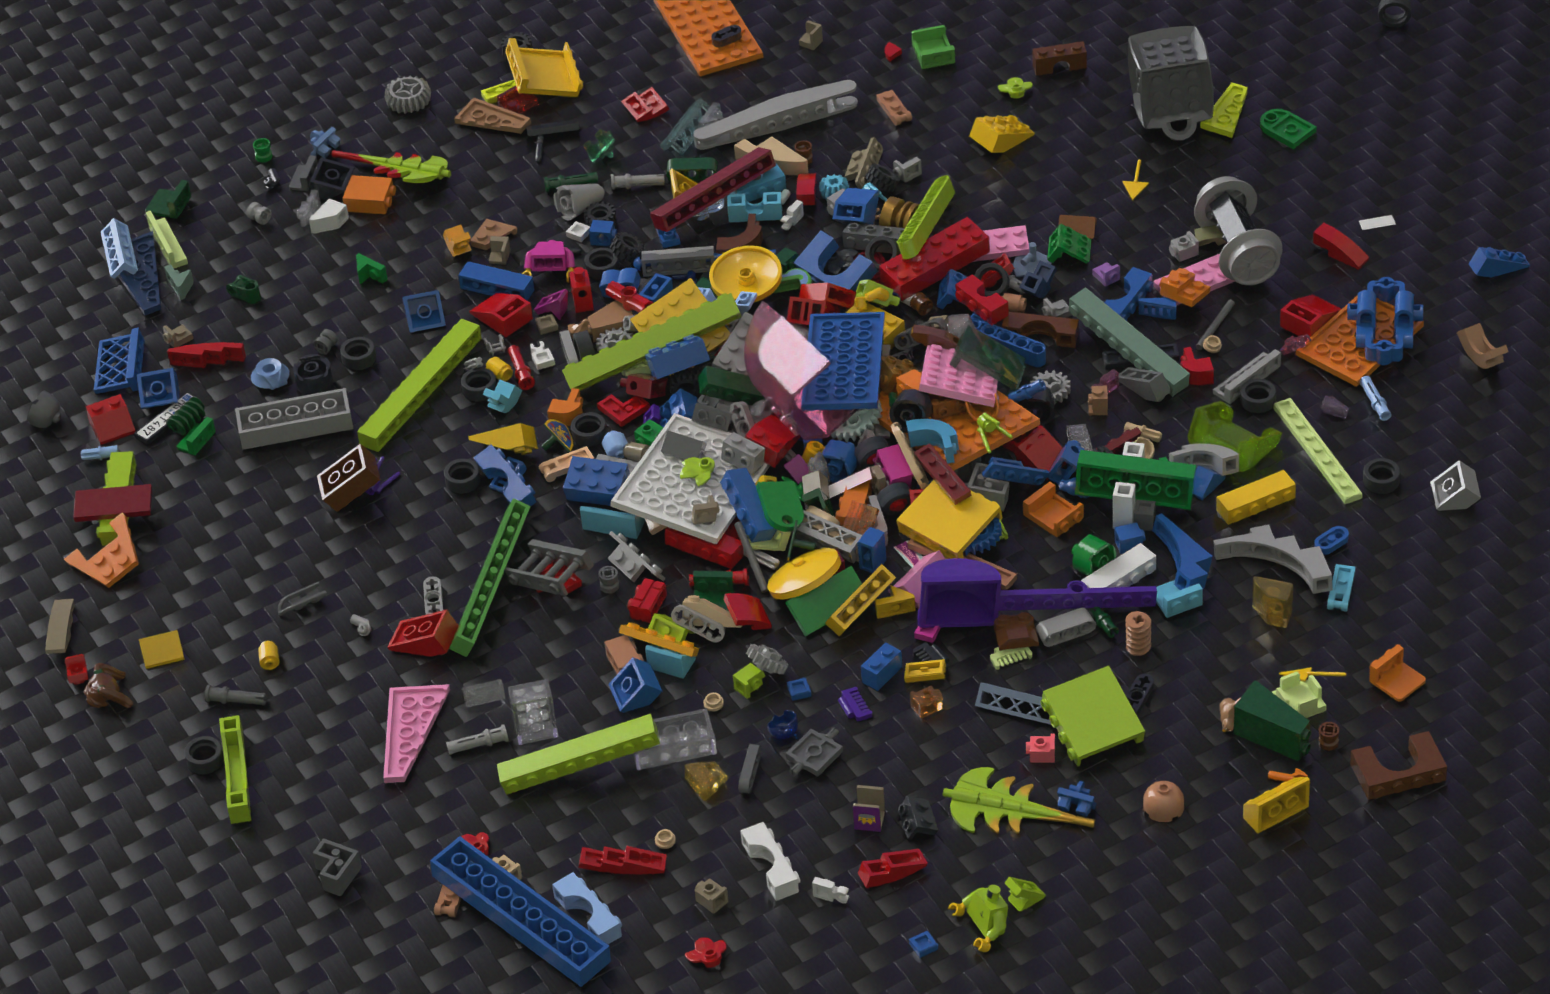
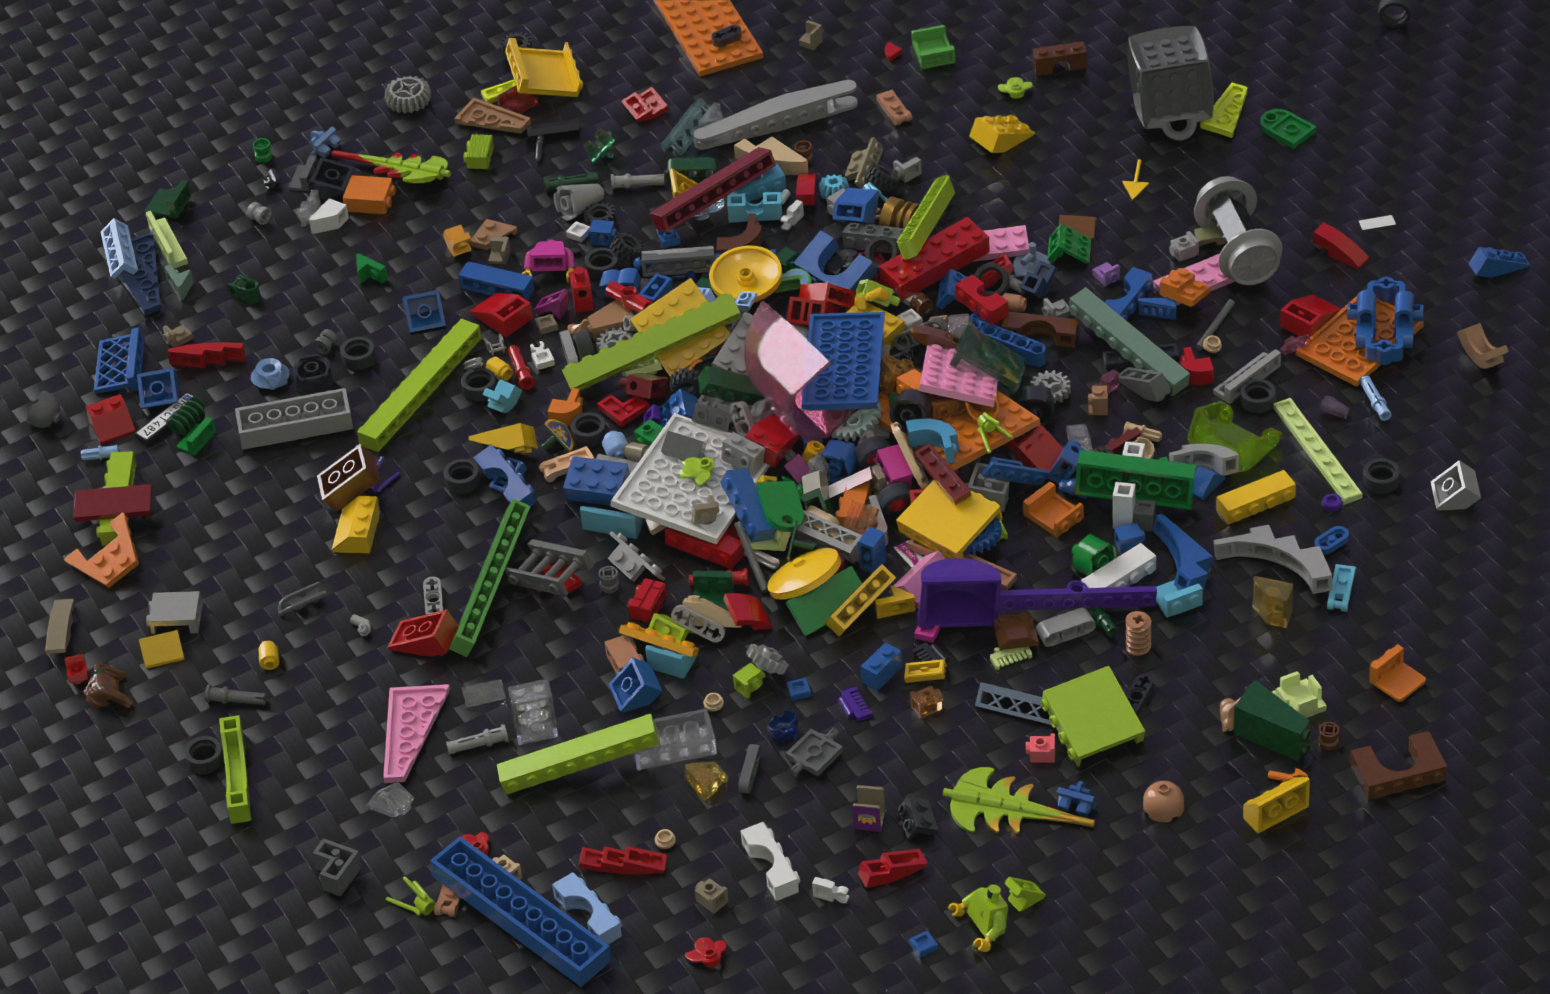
(175, 610): none -> light grey panel
(357, 526): none -> yellow slope
(391, 800): none -> clear slope
(422, 902): none -> lime plant
(479, 151): none -> lime brick
(676, 356): blue brick -> none
(910, 318): none -> white tile
(1027, 391): blue pin -> none
(1304, 673): yellow piece -> none
(1332, 502): none -> dark purple tile

